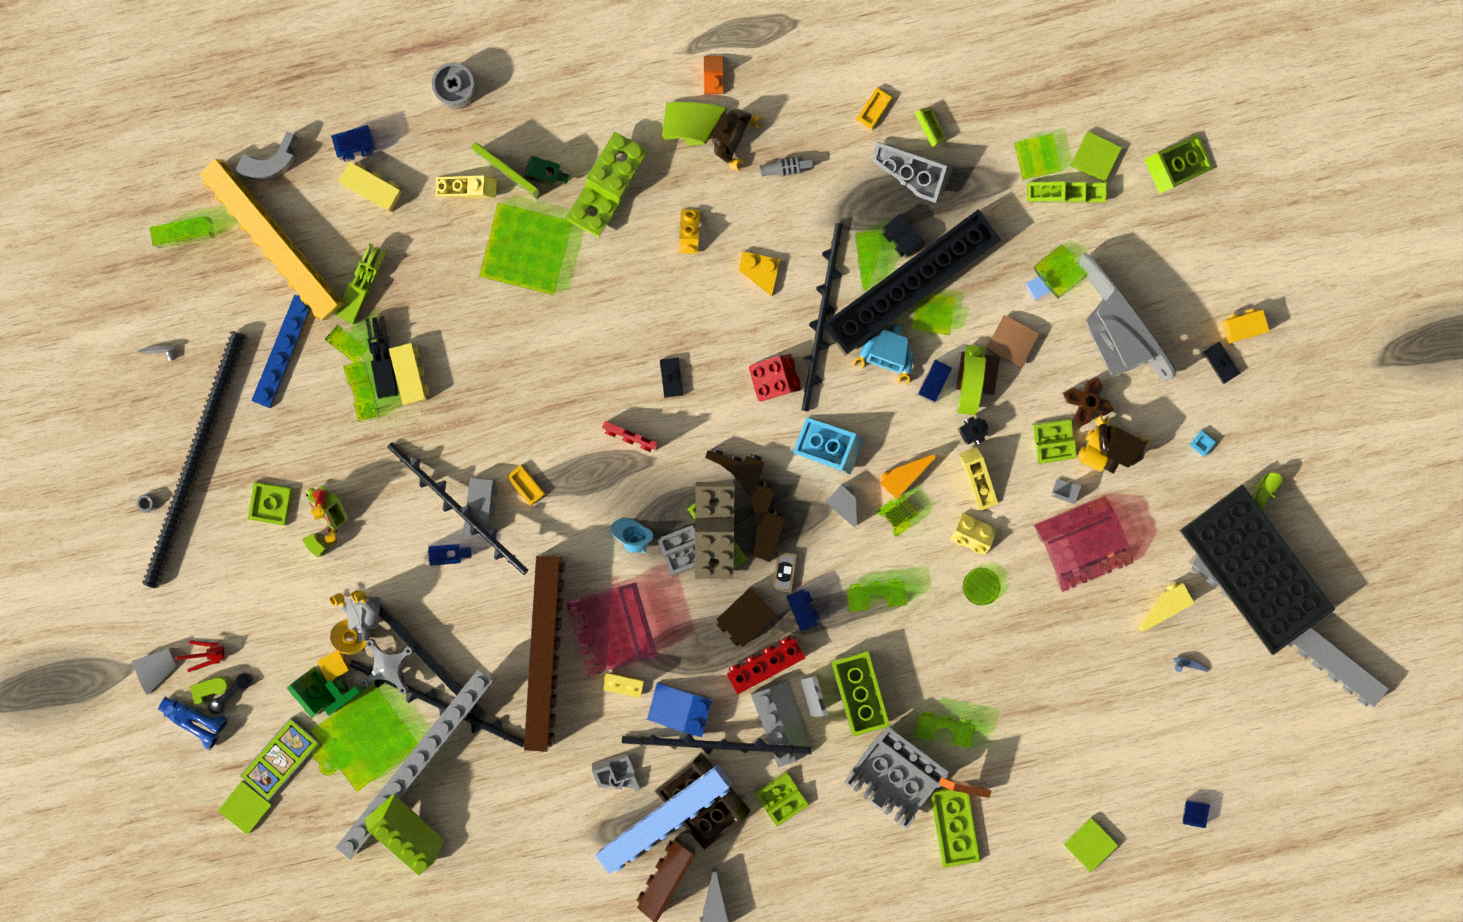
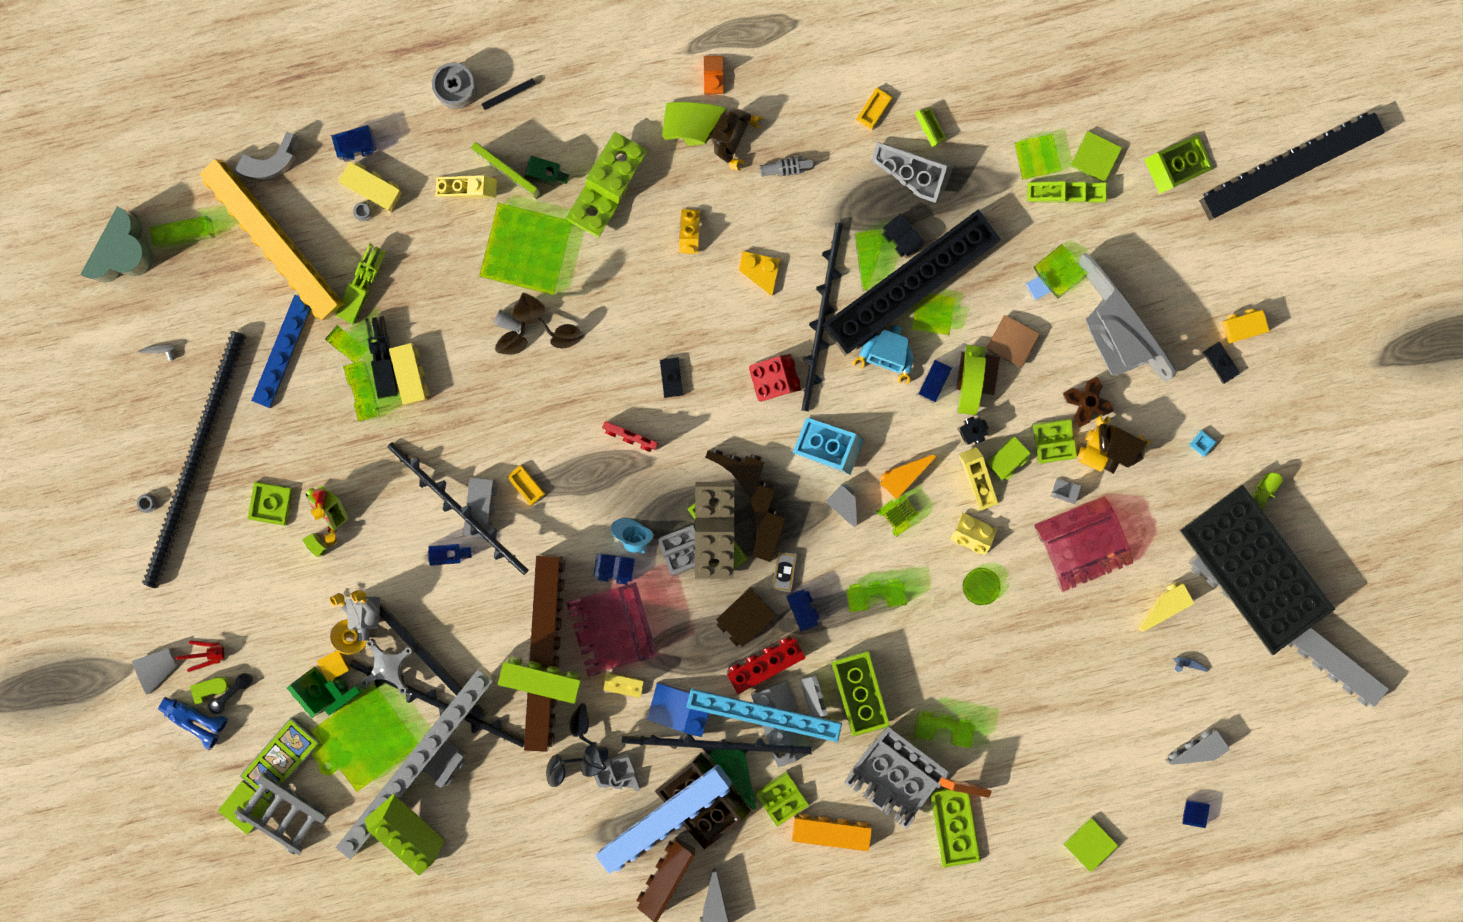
(119, 250): none -> sand green brick
(282, 793): none -> light grey fence
(362, 211): none -> light grey plate
(445, 763): none -> light grey bracket
(506, 320): none -> light grey cone
(508, 94): none -> black bar
(528, 310): none -> dark brown plant
(540, 680): none -> lime brick
(592, 759): none -> black plant
(614, 567): none -> clear blue brick
(735, 766): none -> green wing
(764, 715): none -> medium azure tile
(831, 833): none -> light orange brick
(1008, 458): none -> lime brick
(1205, 748): none -> light grey slope
(1287, 168): none -> black brick

